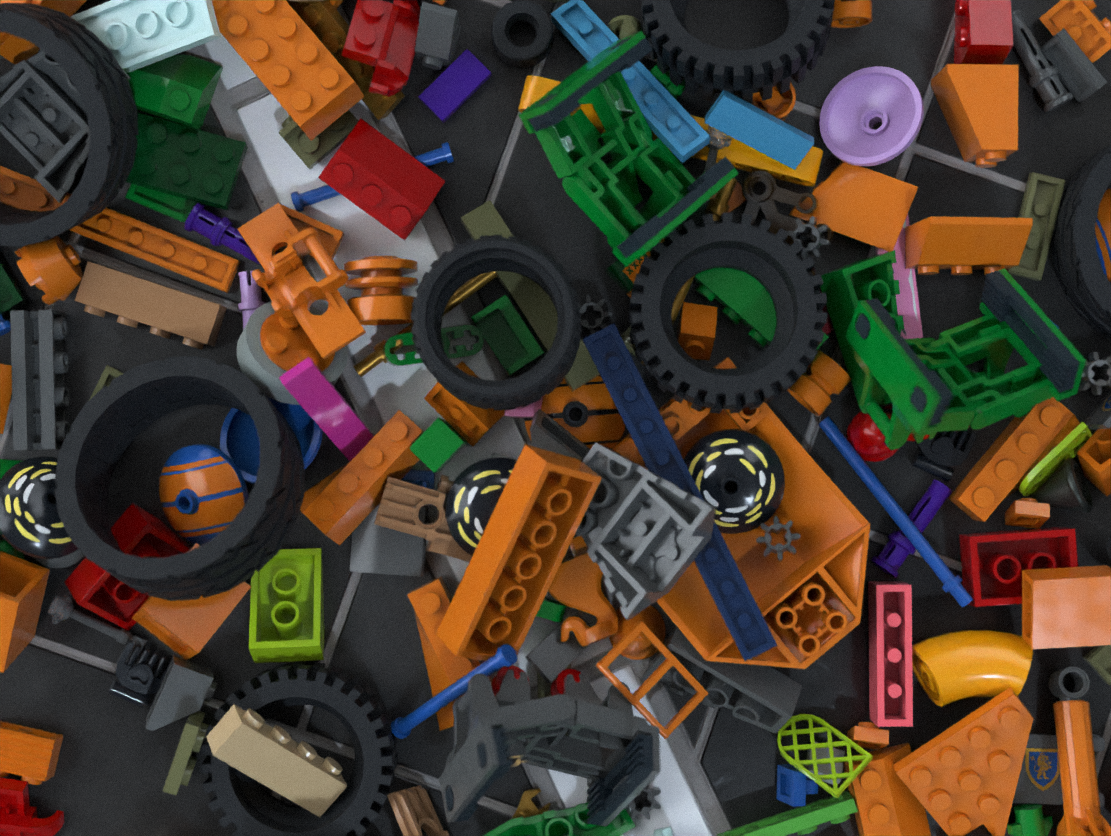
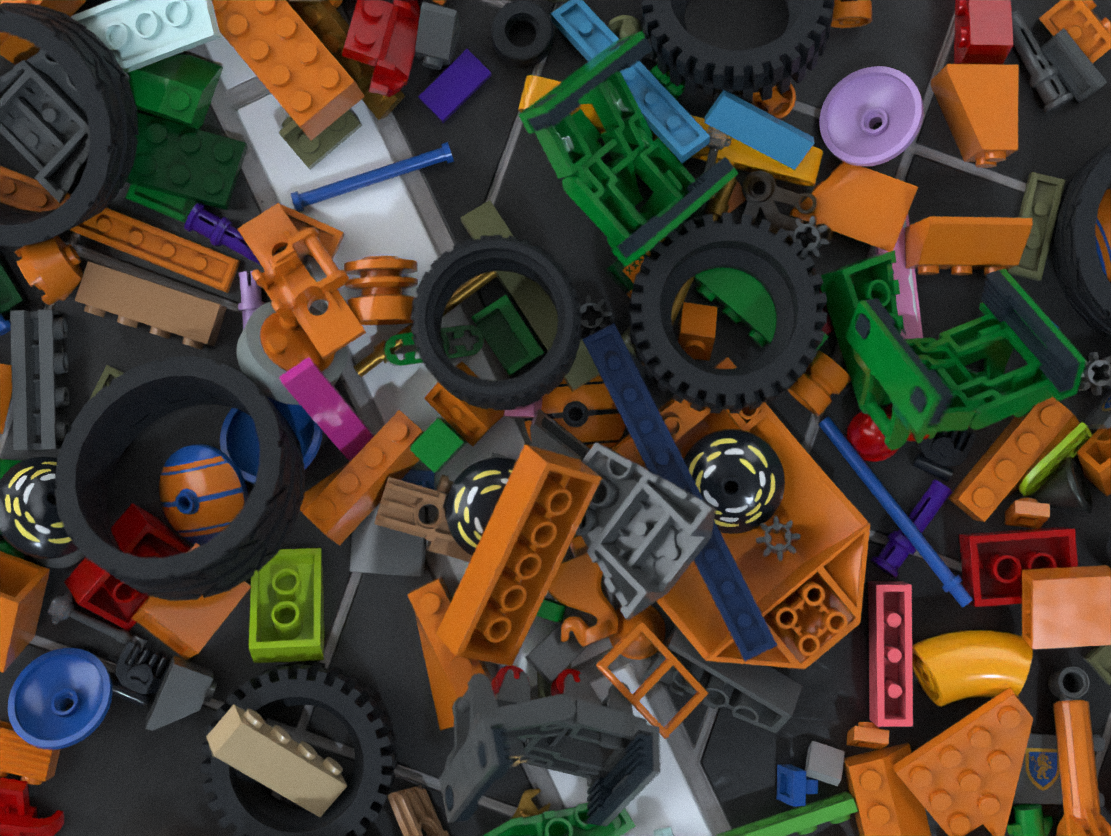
(46, 689): none -> blue dish
(183, 762): olive plate -> none
(382, 179): red slope -> none
(402, 727): blue bar -> none
(645, 807): dark grey gear -> none
(866, 757): lime window -> none

